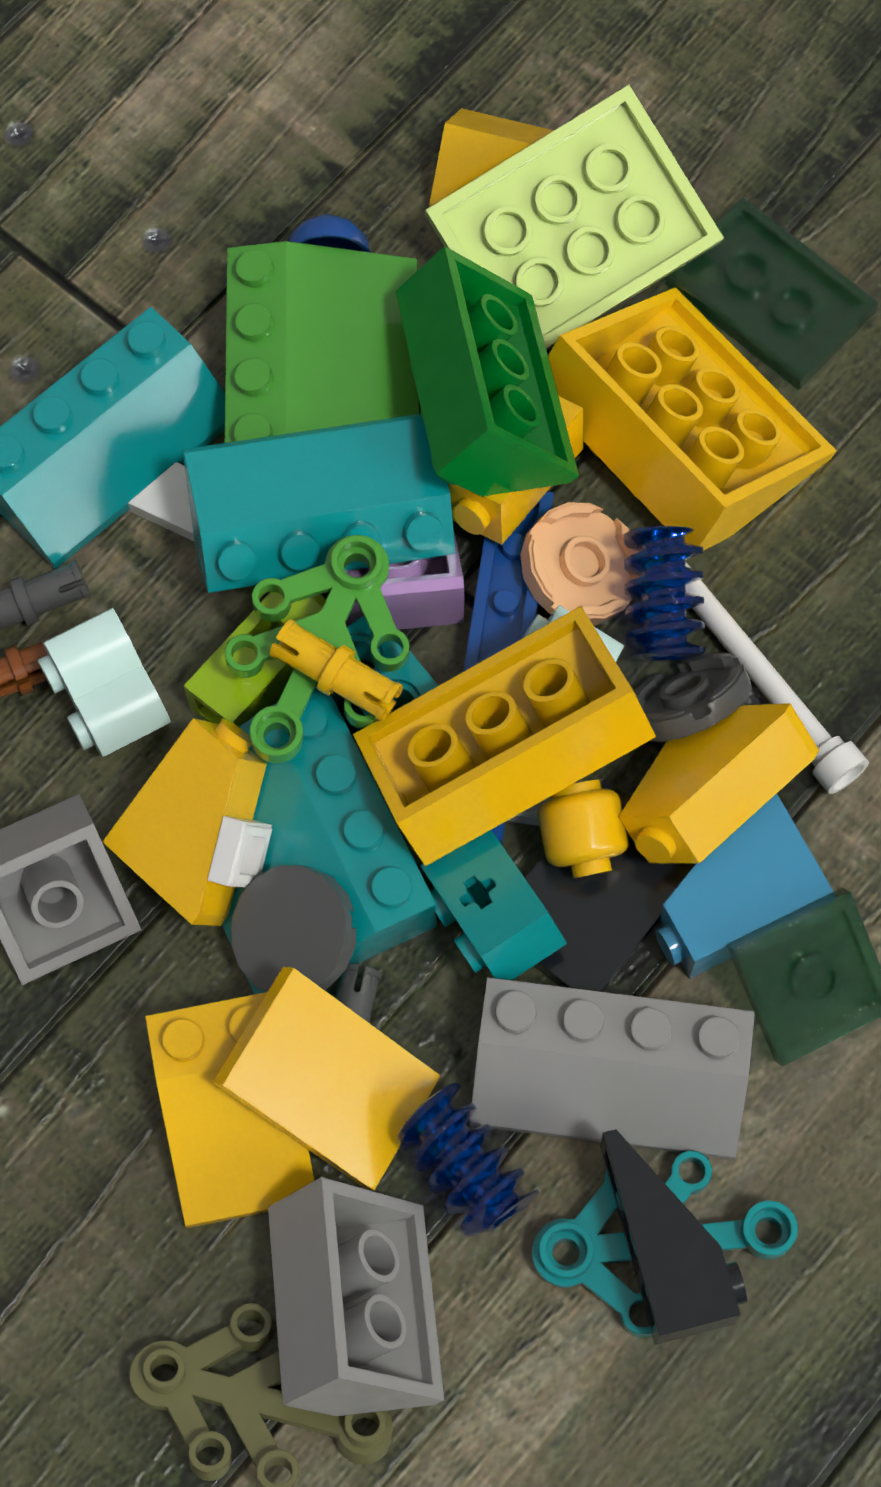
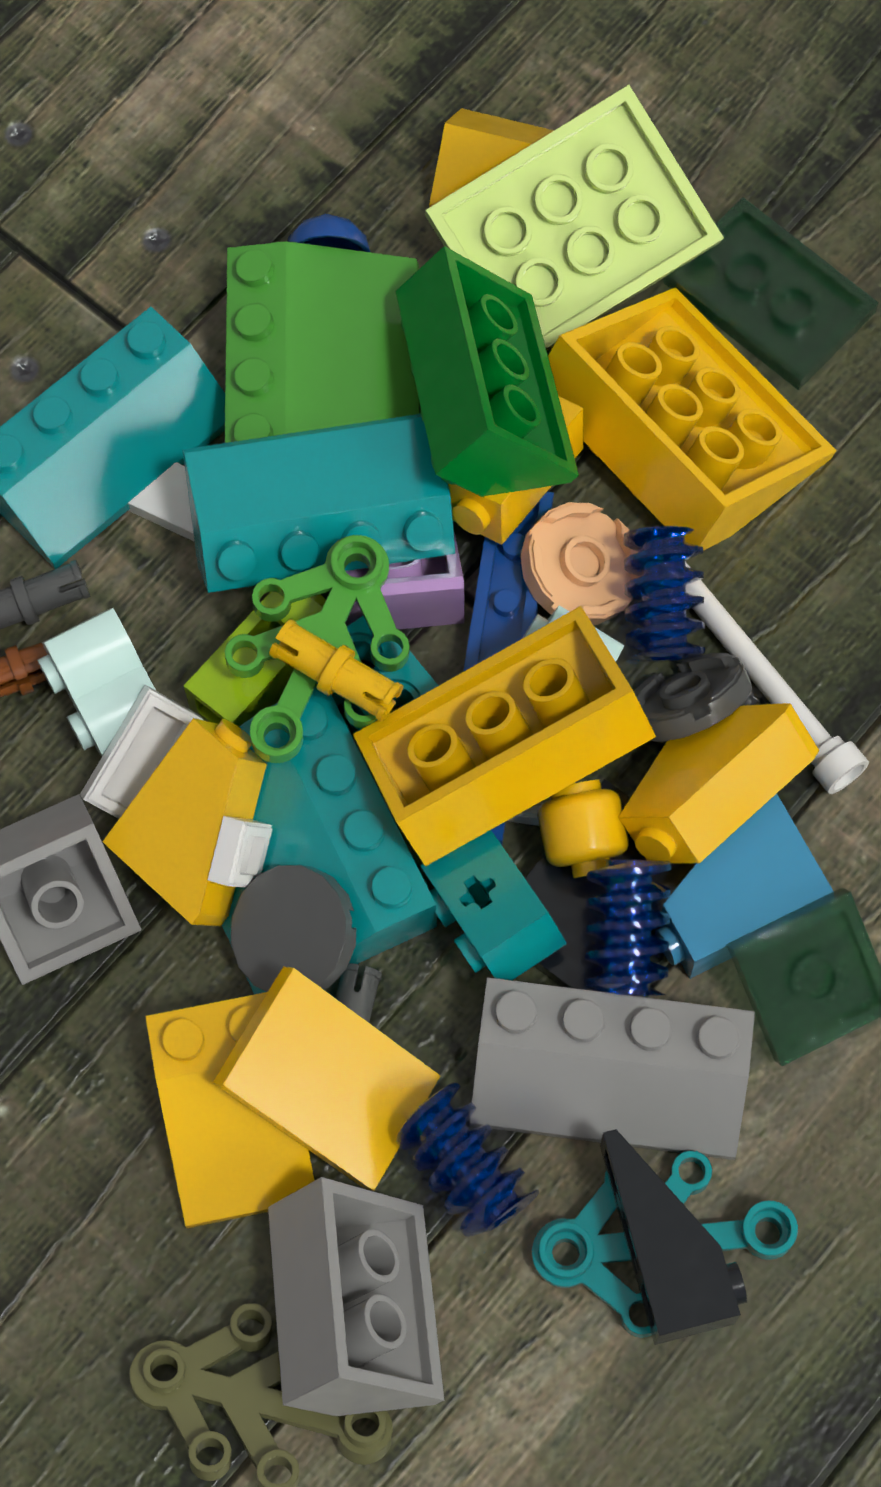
(136, 751): none -> white tile
(628, 927): none -> clear blue piece

